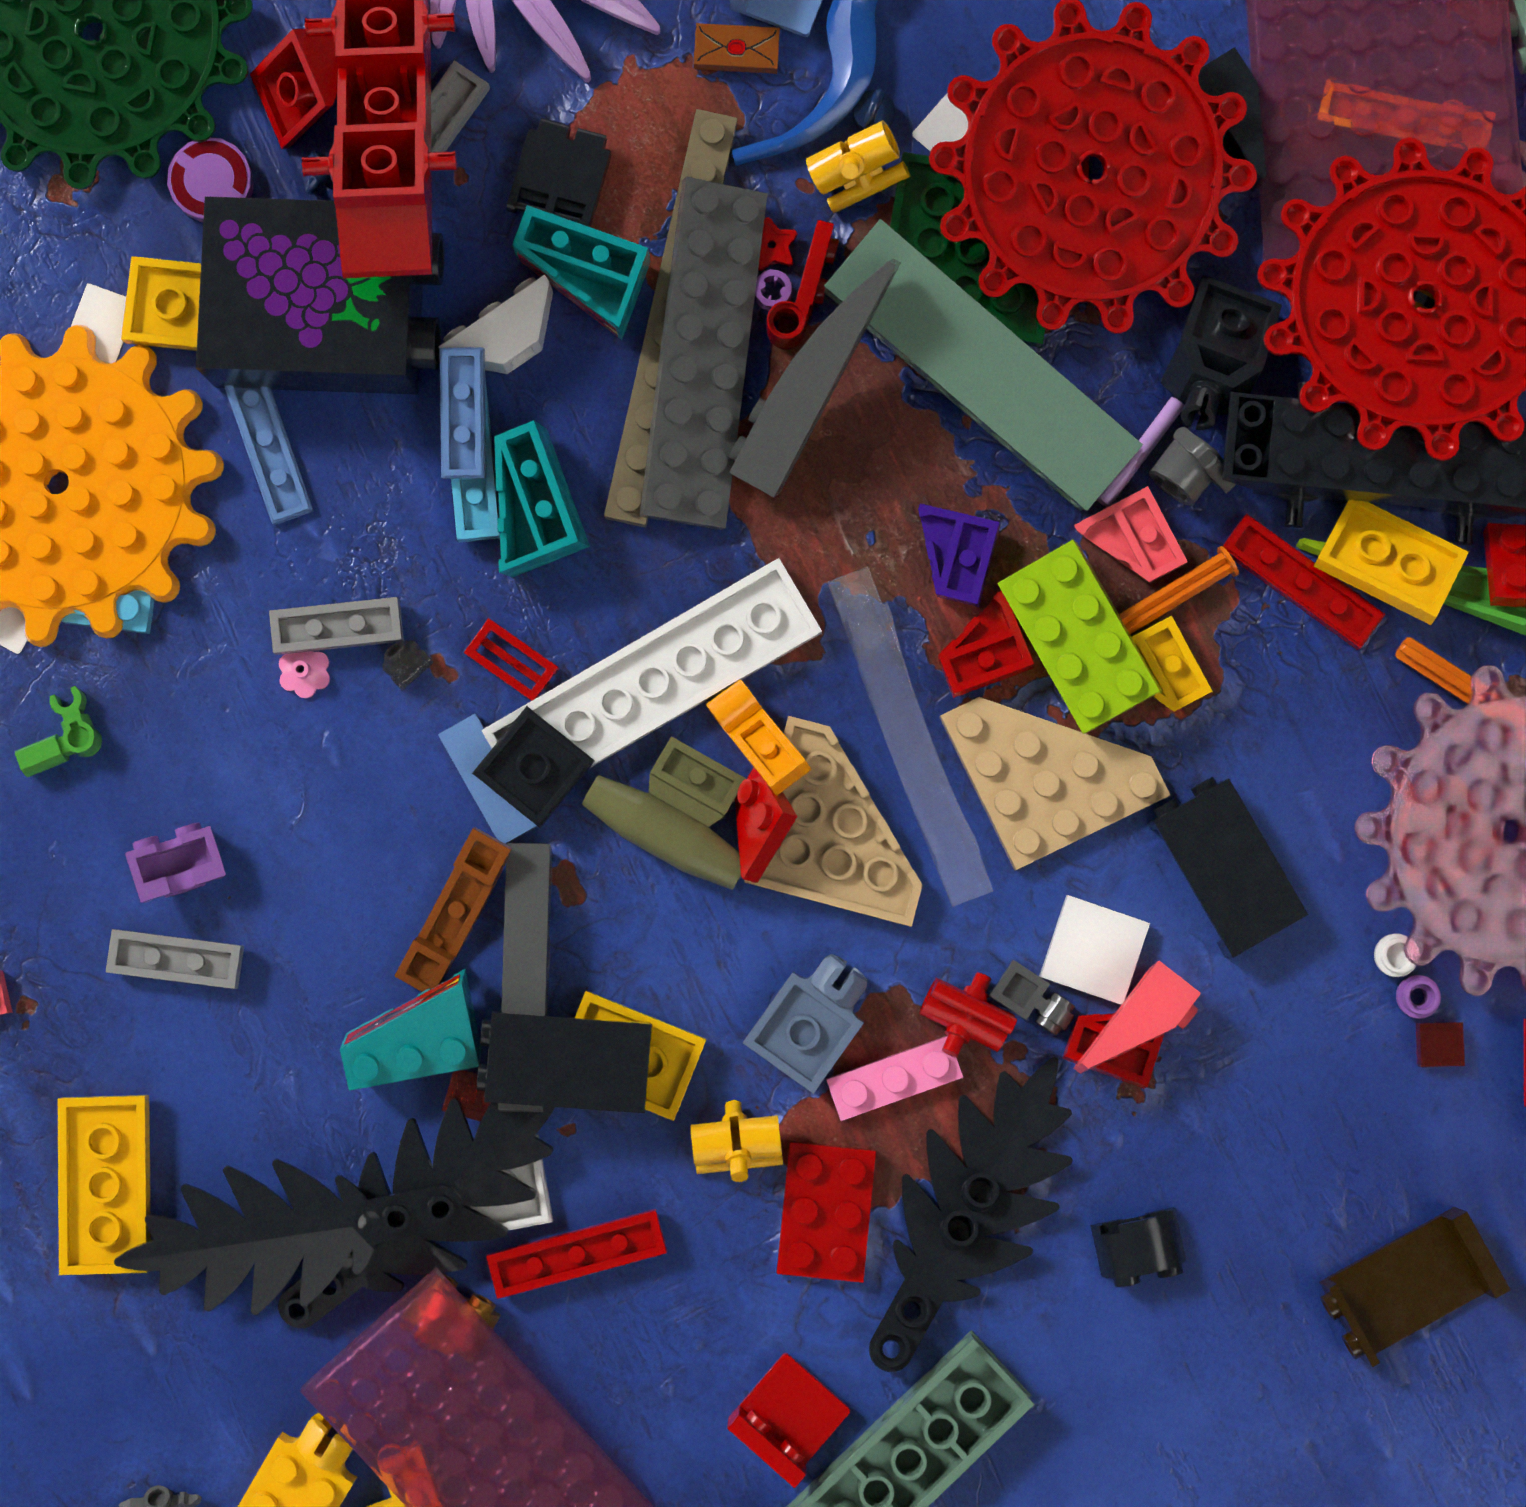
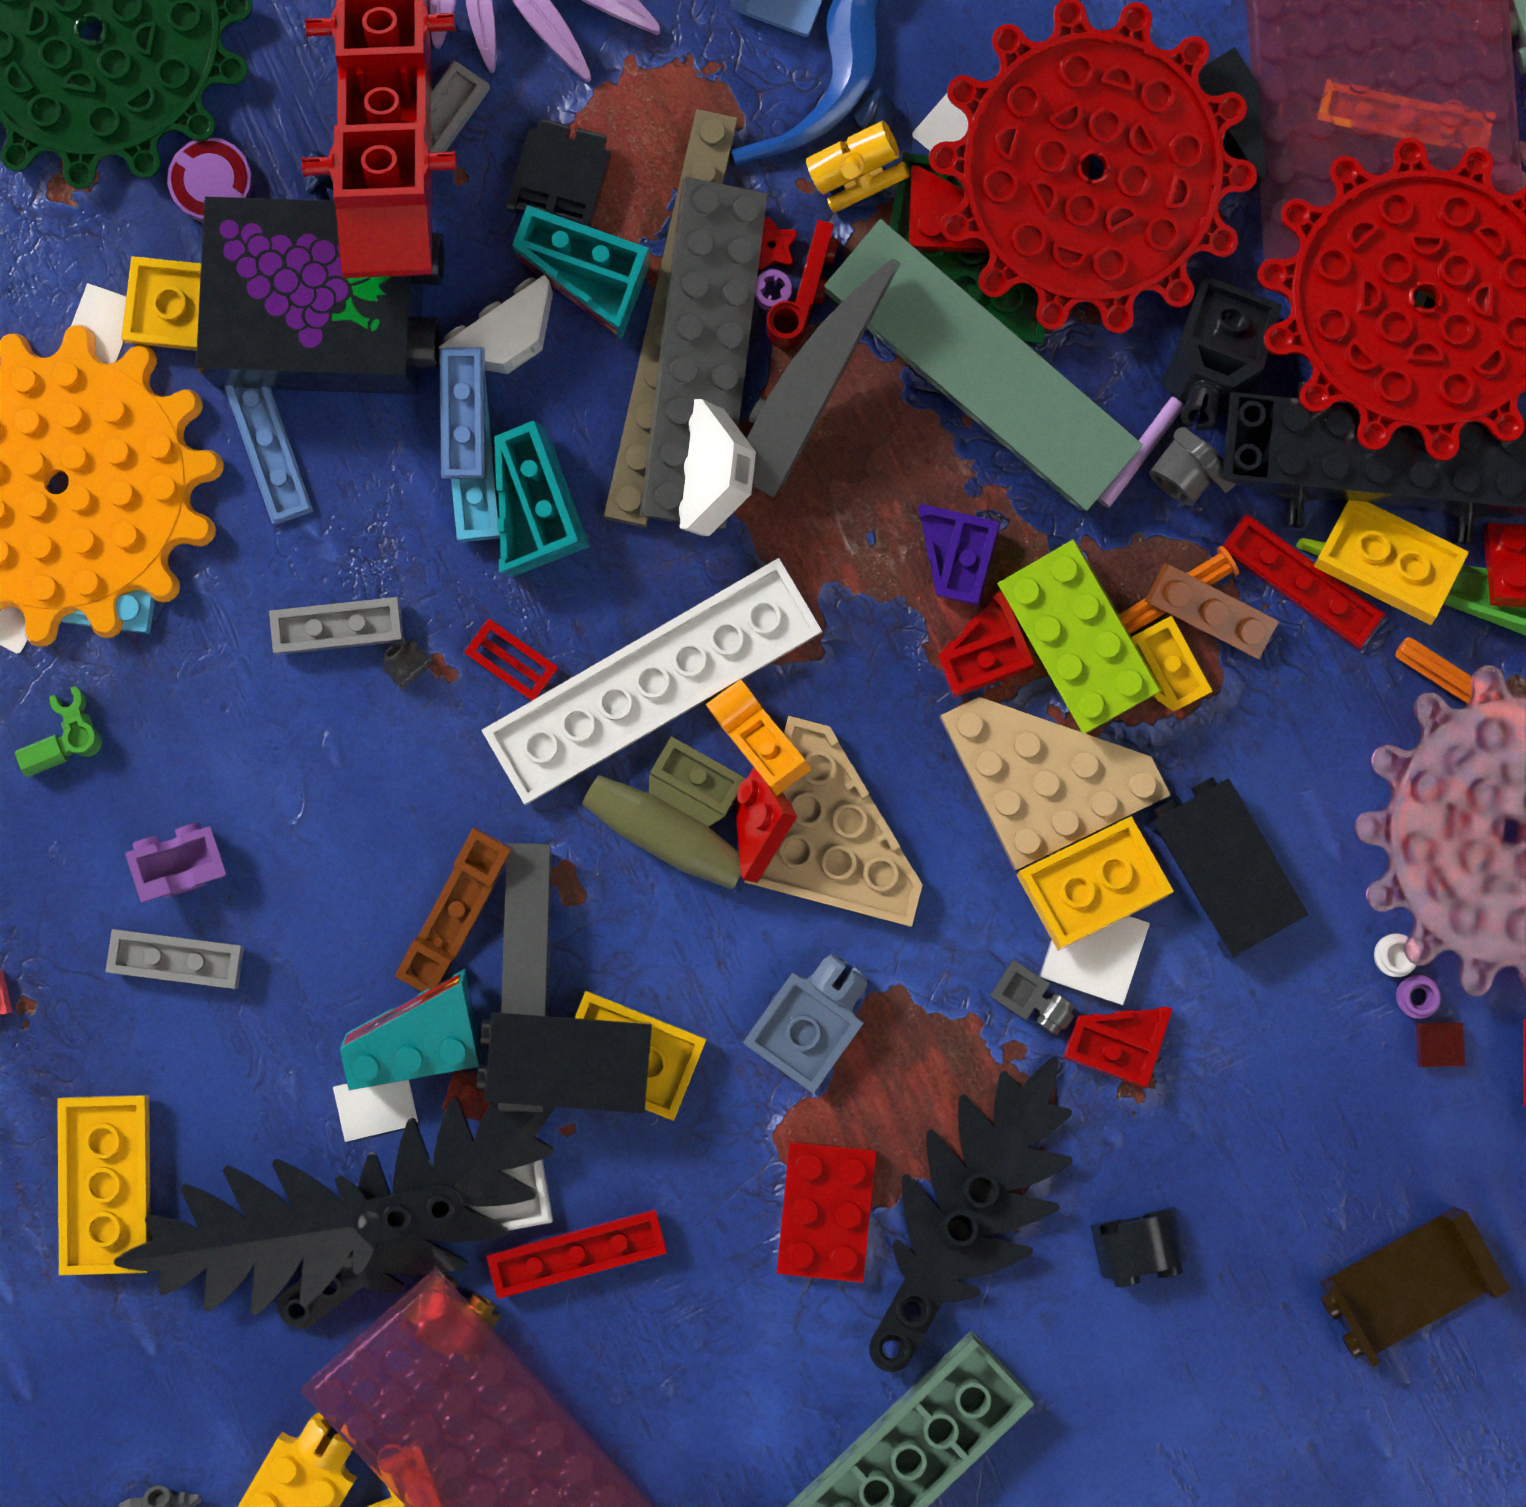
(297, 83): red slope -> none
(310, 679): bright pink plant -> none
(374, 1109): none -> white sticker
(467, 749): medium blue tile -> none
(533, 767): black tile -> none
(715, 471): none -> white slope
(736, 48): dark orange tile -> none
(736, 1143): yellow pin -> none
(787, 1418): red bracket -> none
(890, 691): clear slope -> none
(893, 1078): bright pink plate -> none
(929, 201): none -> red wing
(967, 1015): red pin -> none
(1094, 883): none -> yellow plate
(1135, 536): coral wing -> none
(1150, 1010): coral slope -> none
(1211, 610): none -> dark orange plate

